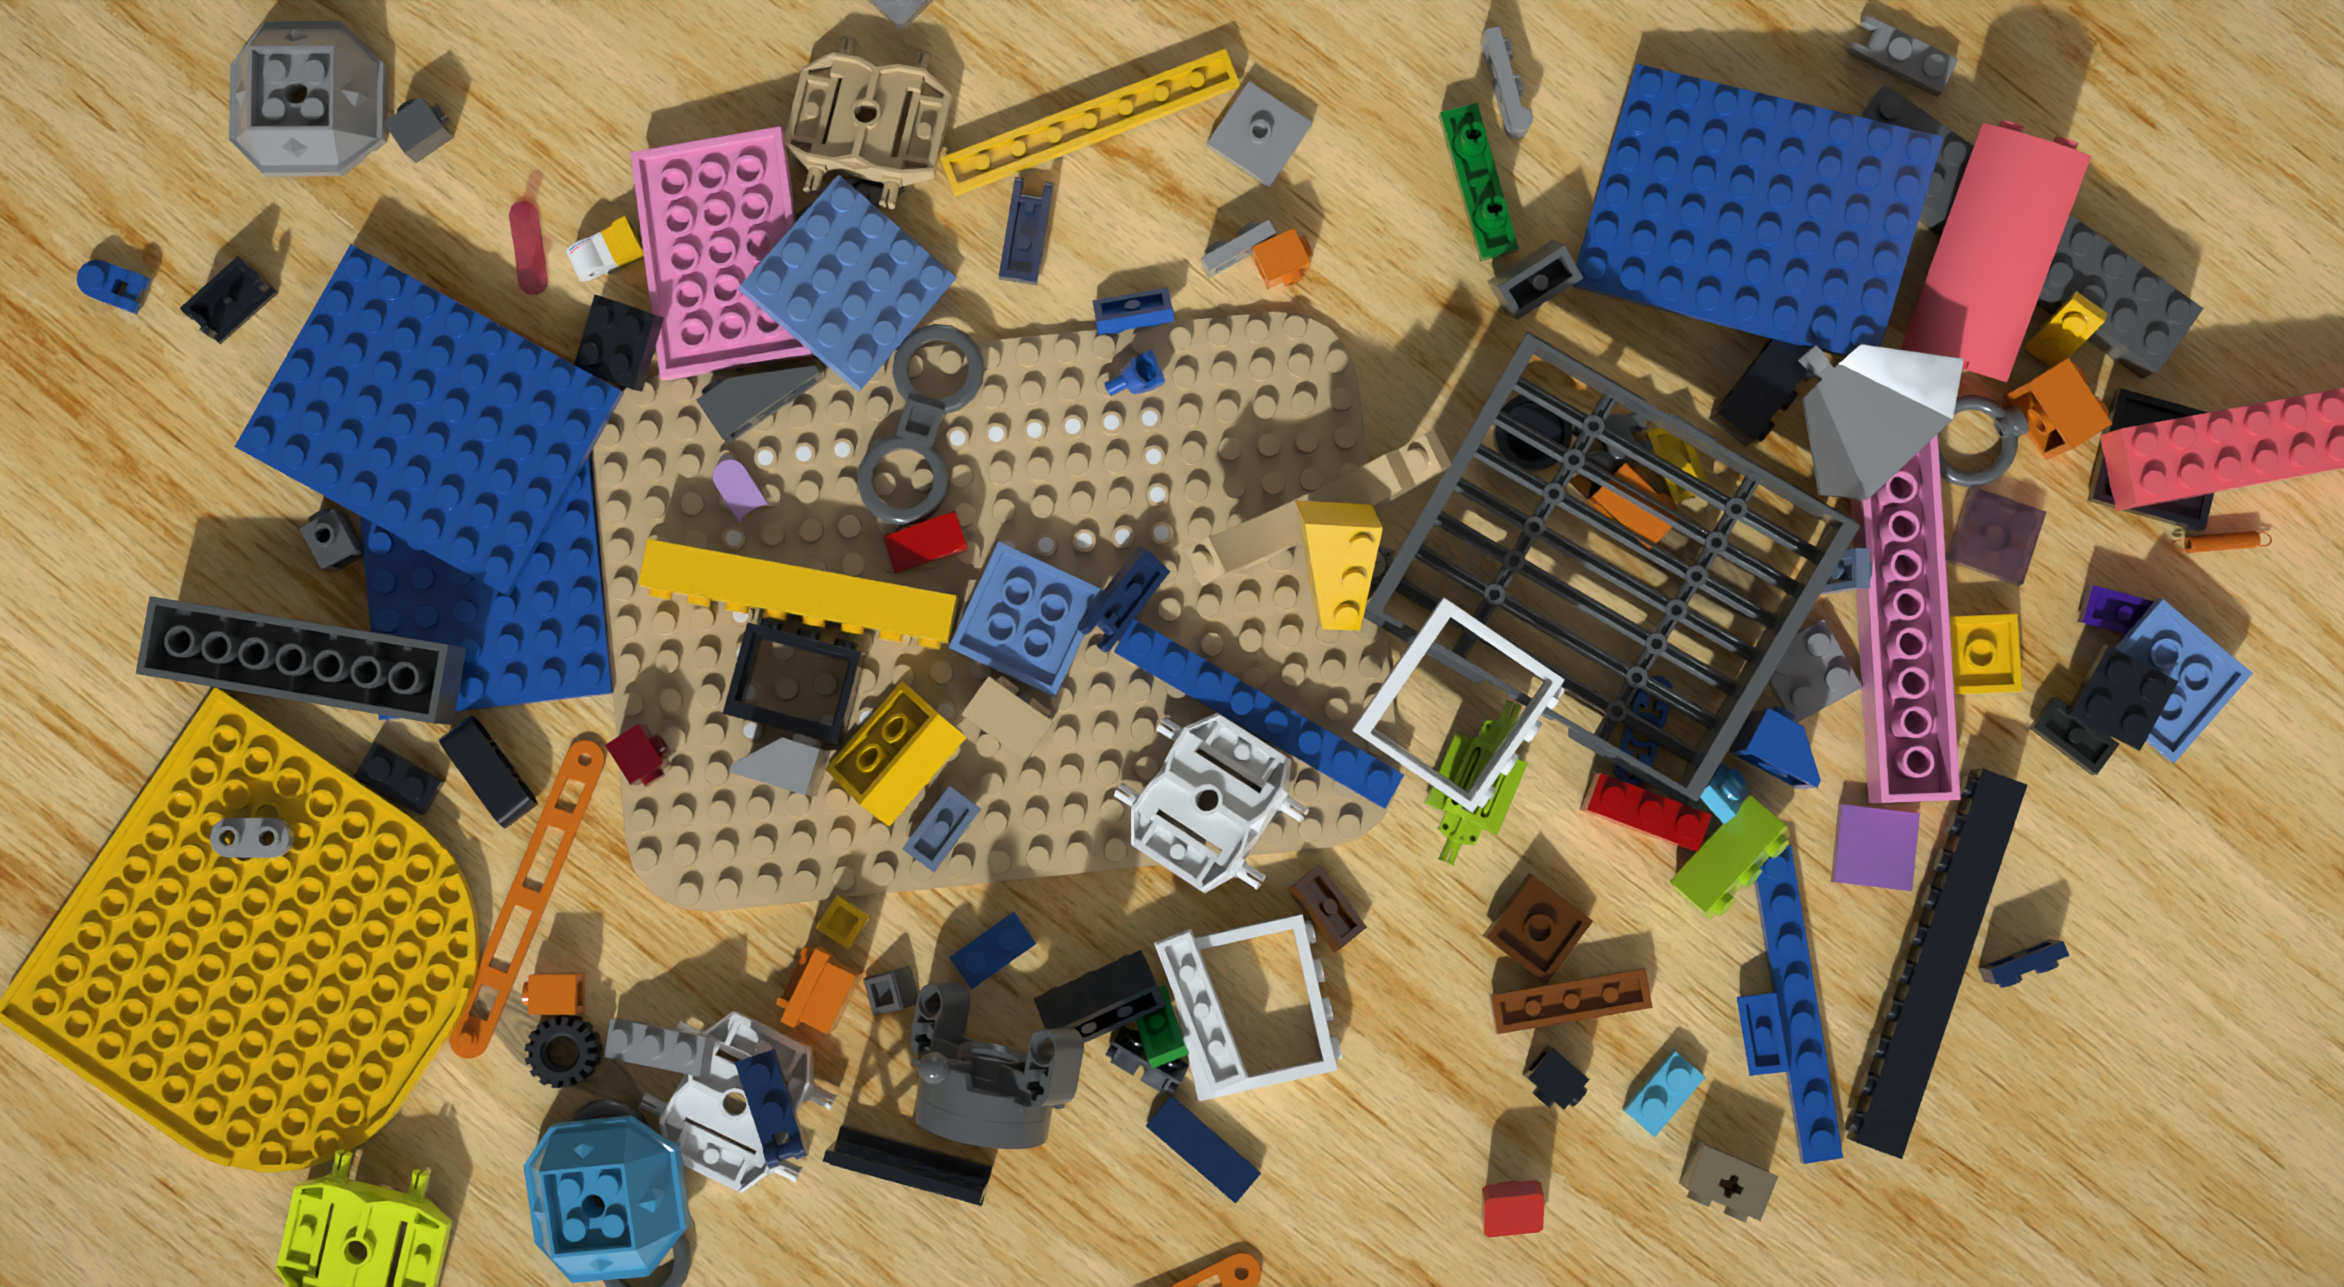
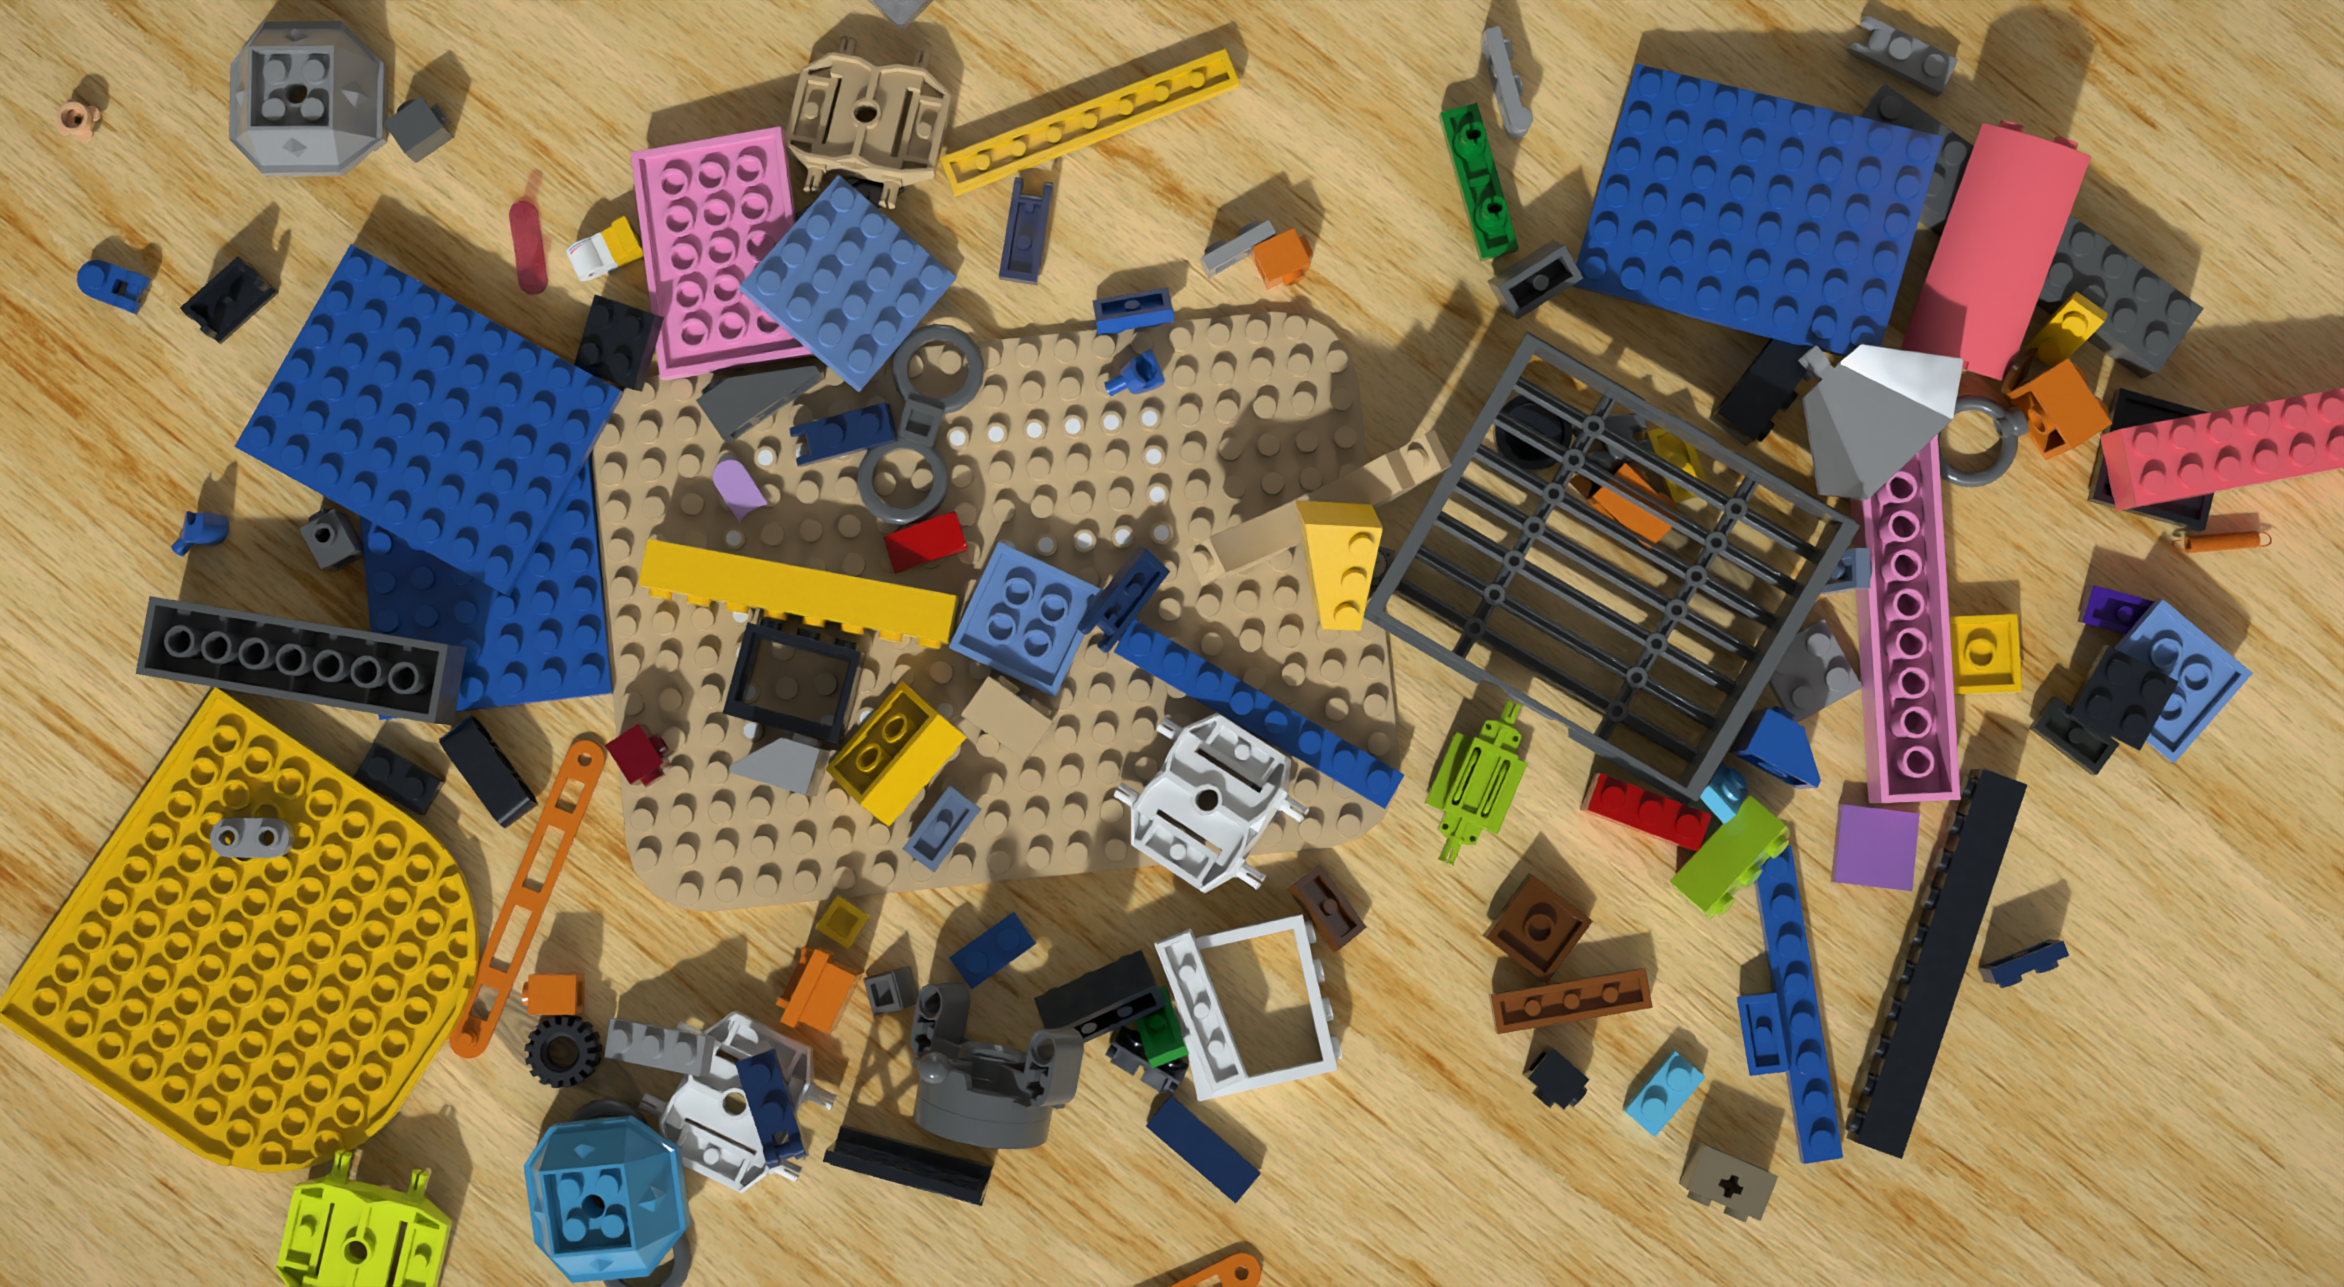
(70, 112): none -> light nougat plate
(202, 529): none -> blue piece
(846, 433): none -> dark blue hinge
(1259, 134): light grey plate -> none
(1504, 756): white window -> none
(1512, 1208): red piece -> none
(1627, 736): blue beam -> none
(1995, 536): plate -> none
(2018, 371): none -> reddish brown piece

